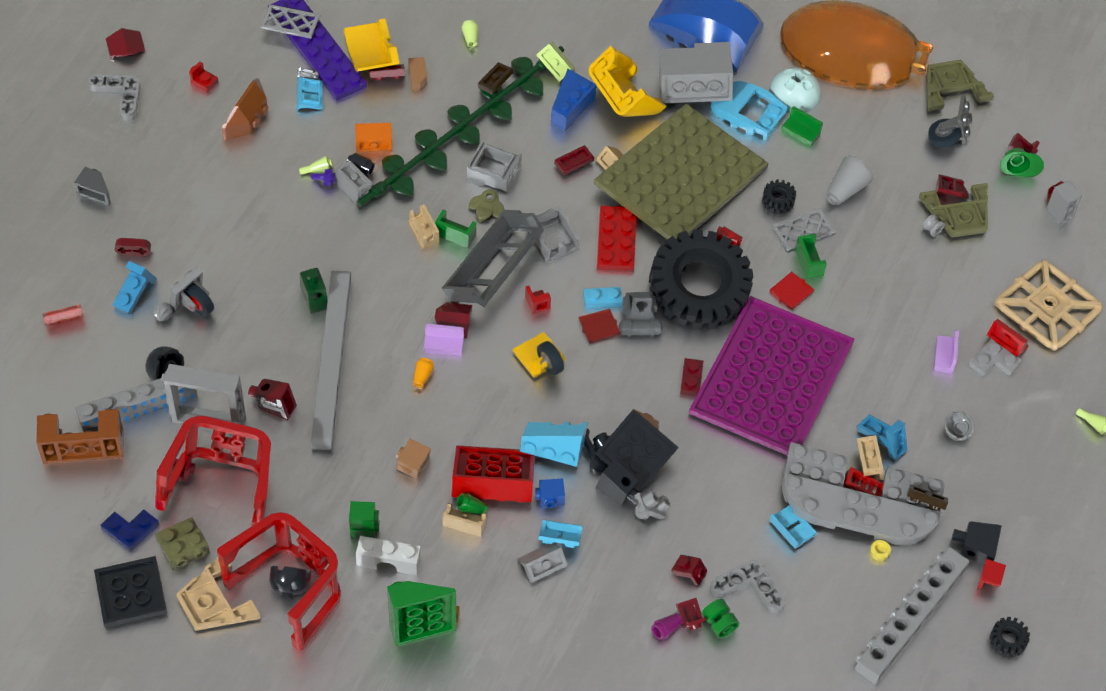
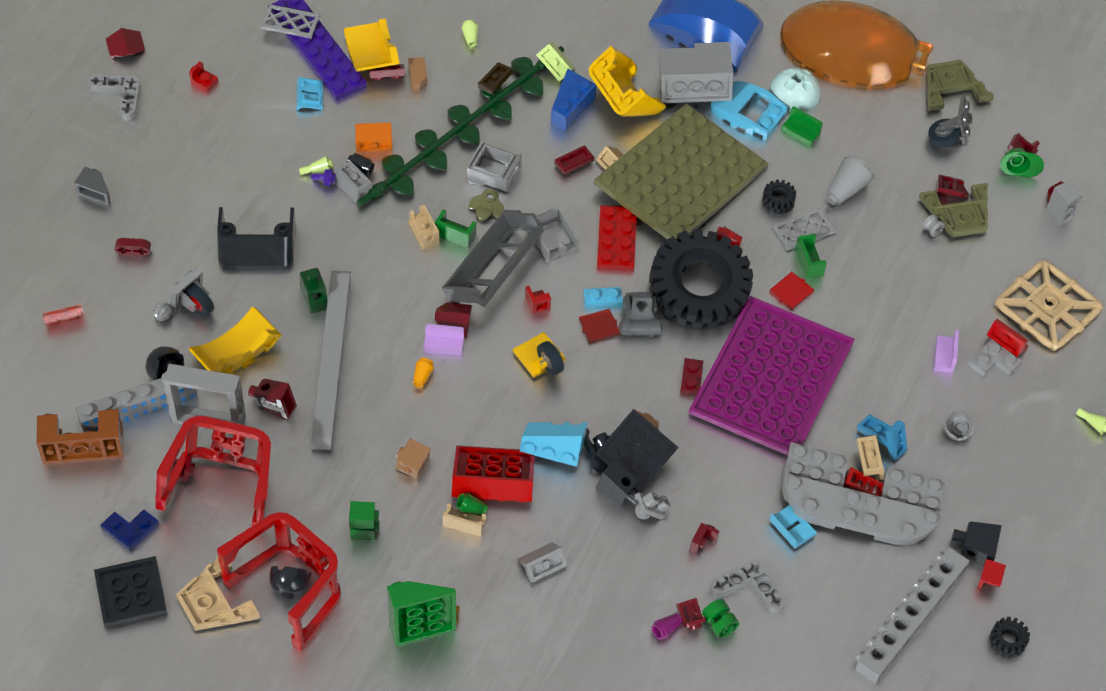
(133, 287): dark azure bracket -> none
(182, 543): olive plate -> none
(238, 345): none -> yellow panel
(246, 112): dark orange wedge -> none
(256, 250): none -> black windscreen
(307, 73): light grey piece -> none
(401, 555): white arch -> none
(550, 493): blue brick -> none
(551, 530): medium azure piece -> none
(691, 568): dark red bracket -> none
(704, 533): none -> dark red bracket
(880, 550): light yellow tile -> none
(921, 495): dark brown plate -> none

